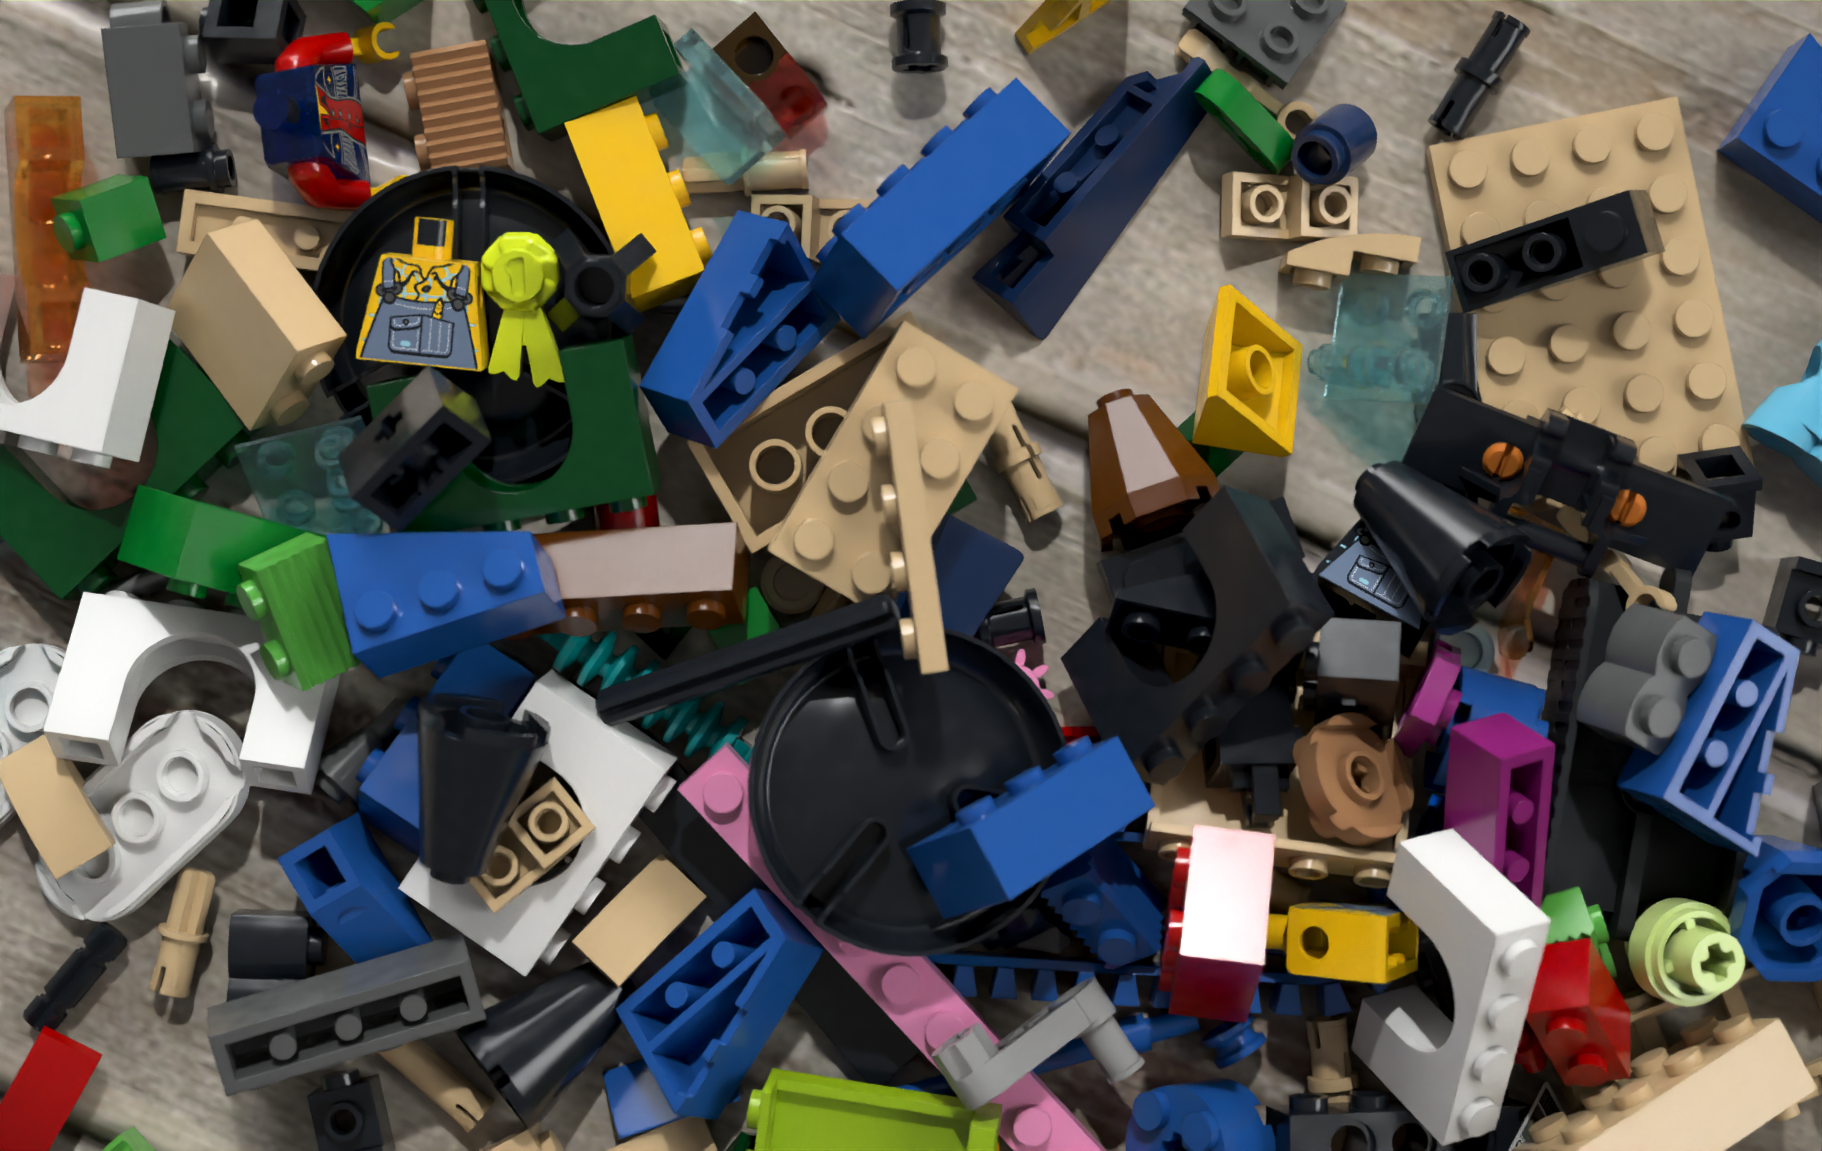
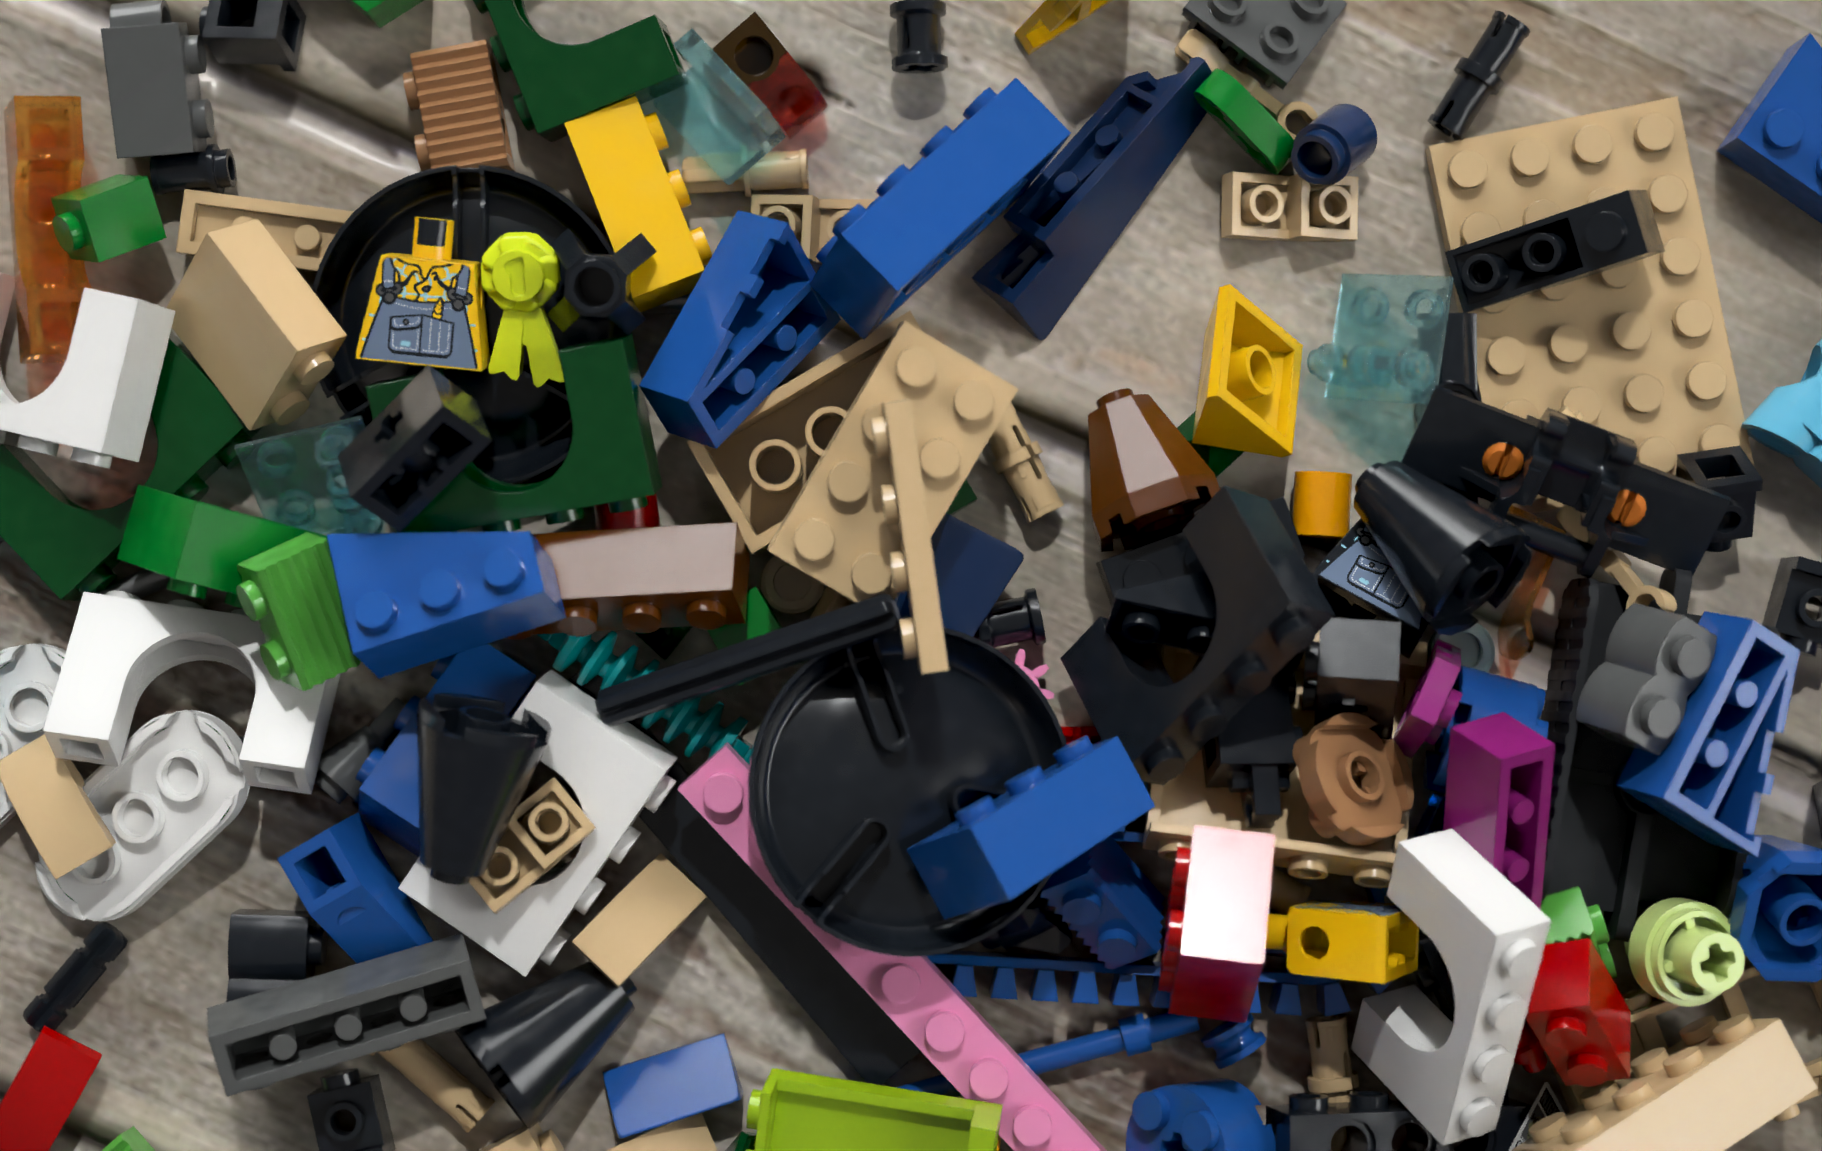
(183, 933): tan axle -> none
(315, 117): torso -> none
(720, 1002): blue wedge -> none
(984, 1070): light grey beam -> none
(1322, 504): none -> light orange beam
(1331, 259): tan slope -> none

